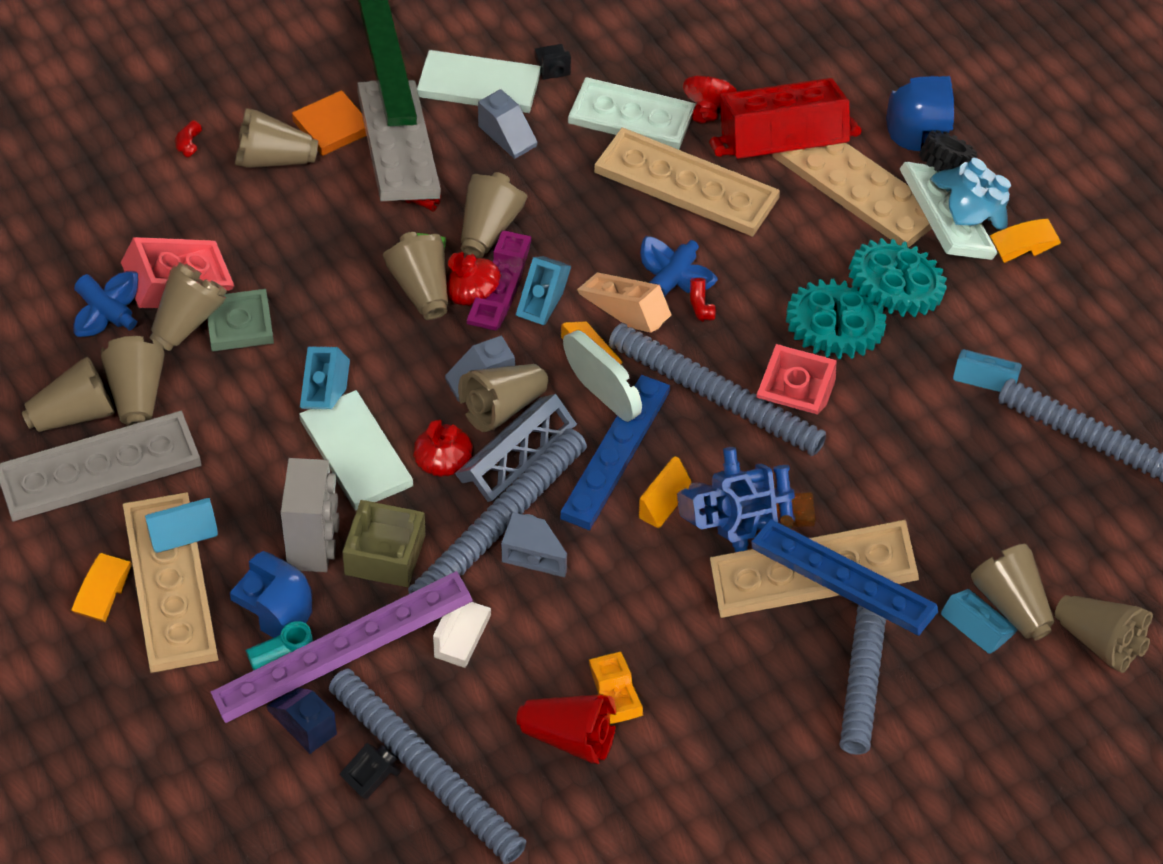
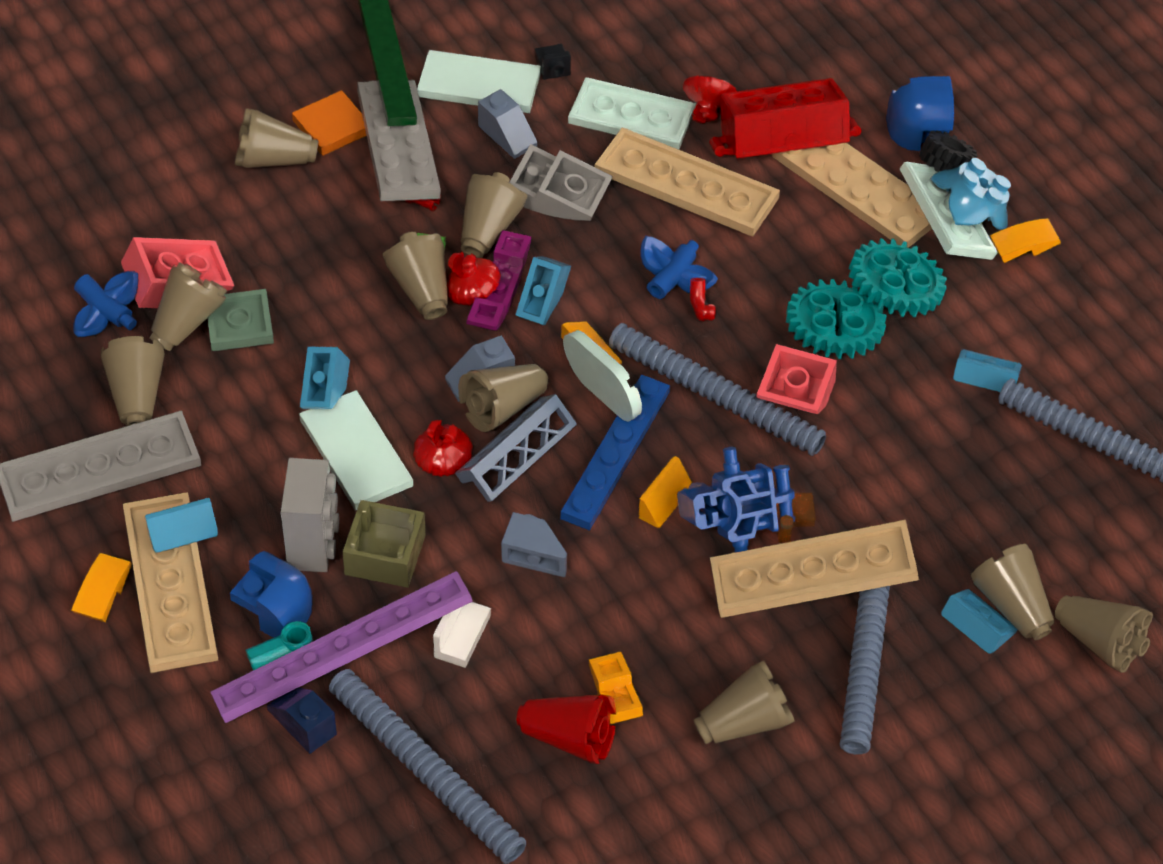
(69, 399): dark tan cone -> none
(184, 138): red arm -> none
(369, 769): black bracket -> none
(497, 517): sand blue piece -> none
(560, 184): none -> light grey slope
(628, 300): light nougat slope -> none
(745, 708): none -> dark tan cone
(845, 577): blue plate -> none

